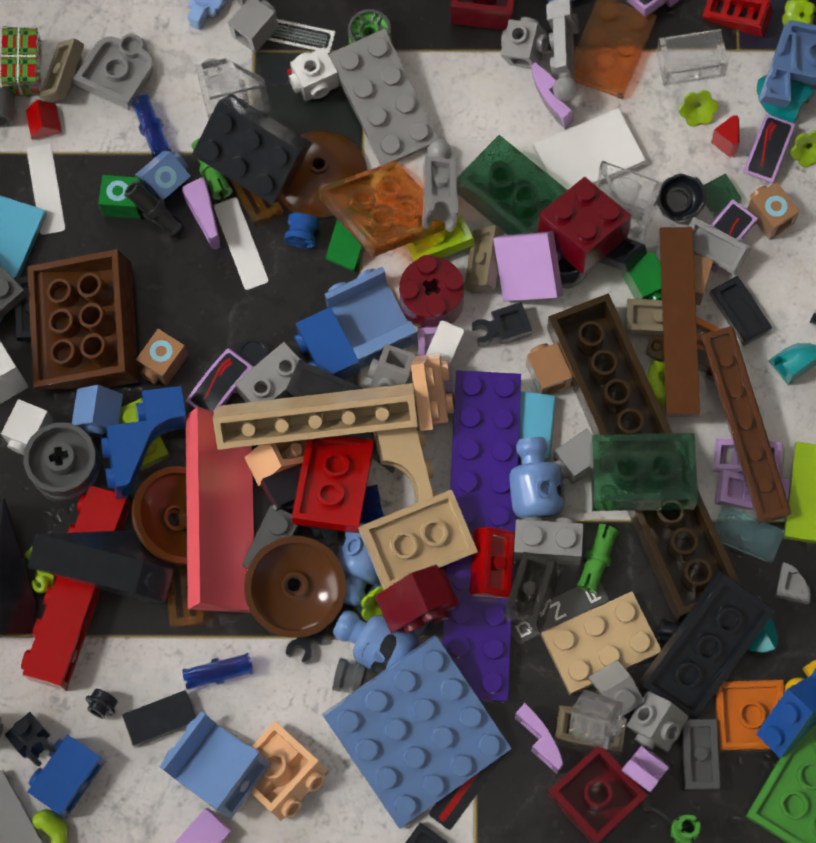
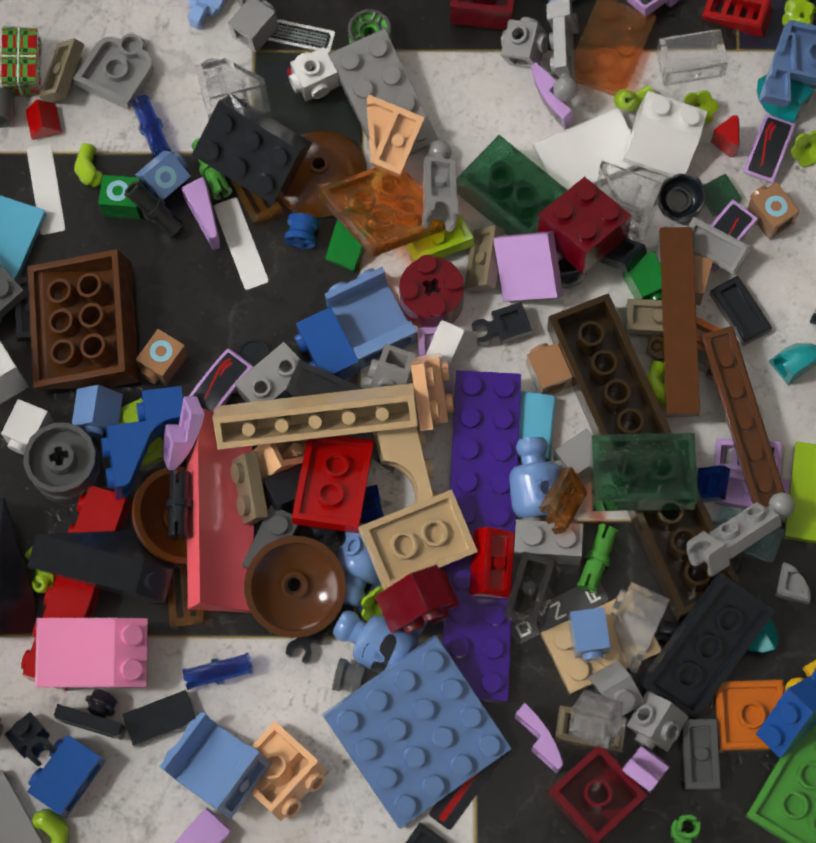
(84, 168): none -> lime arm
(90, 722): none -> black tile
(91, 652): none -> bright pink slope
(178, 505): none -> black pin
(180, 438): none -> lavender slope
(249, 486): none -> dark tan plate
(391, 134): none -> light nougat wing
(559, 495): none -> clear orange tile
(589, 634): none -> medium blue brick
(630, 100): none -> lime arm
(636, 621): none -> clear slope
(664, 135): none -> white slope
(713, 482): none -> clear blue tile
(739, 533): none -> light grey plate

